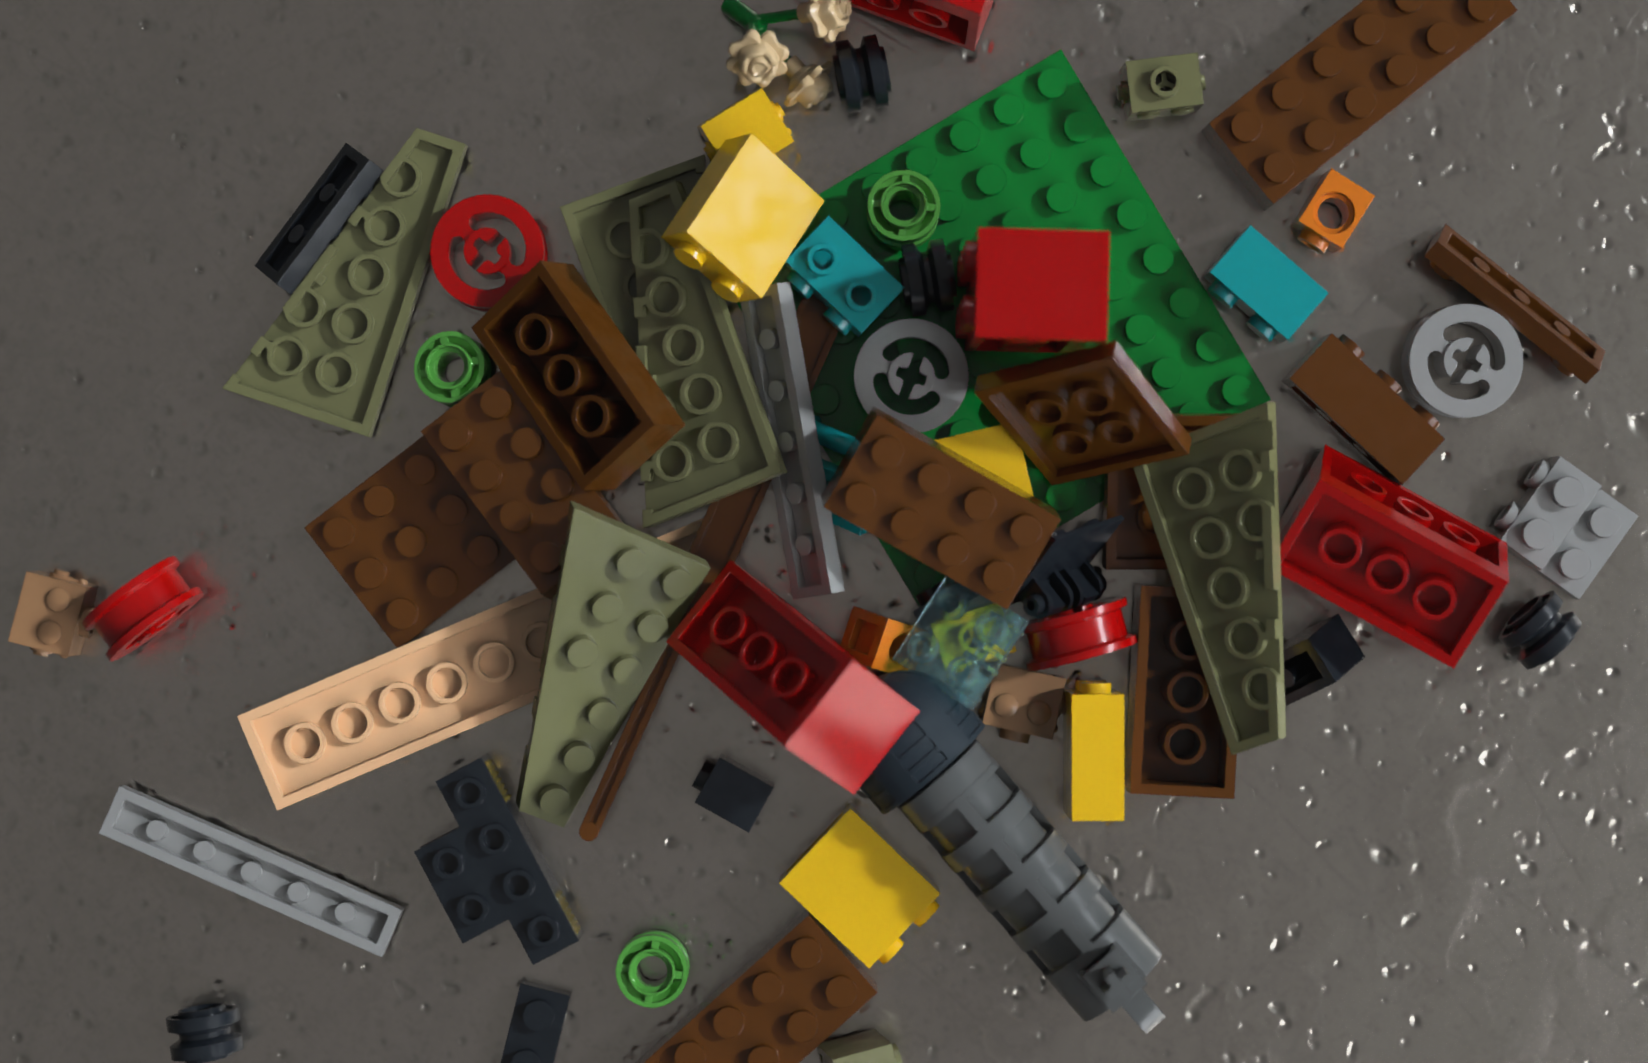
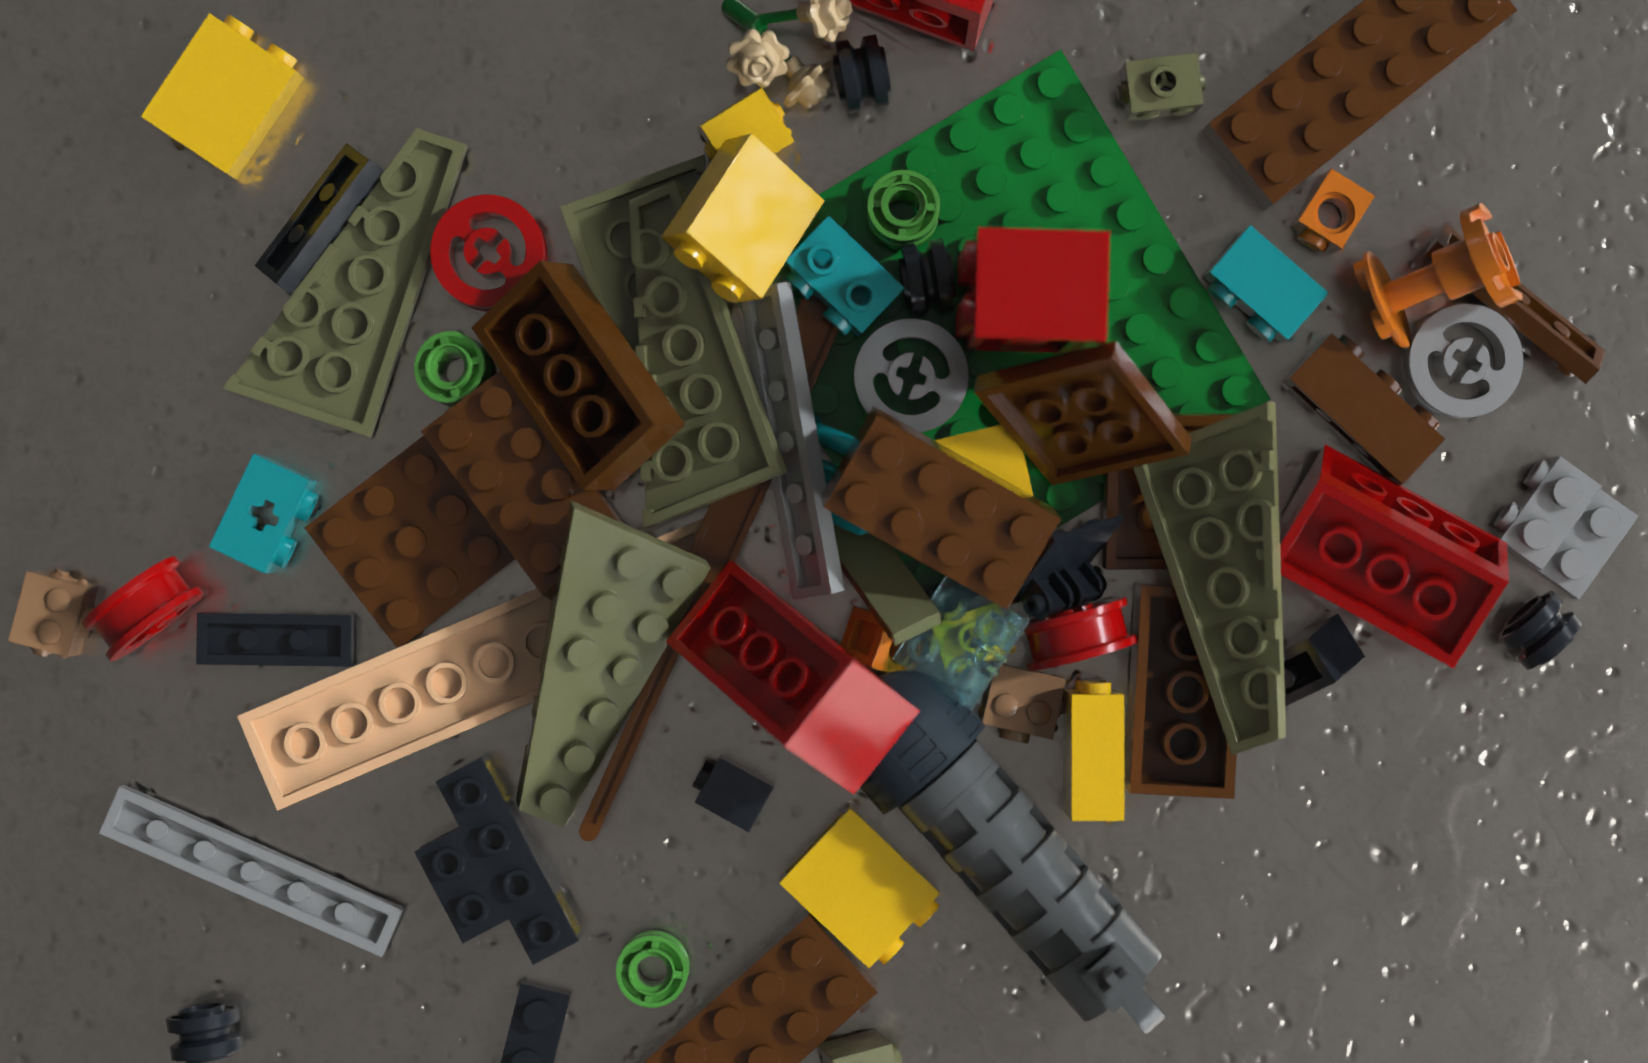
(224, 94): none -> yellow brick
(241, 529): none -> teal brick
(275, 639): none -> black plate
(885, 585): none -> olive tile
(1457, 269): none -> orange piece

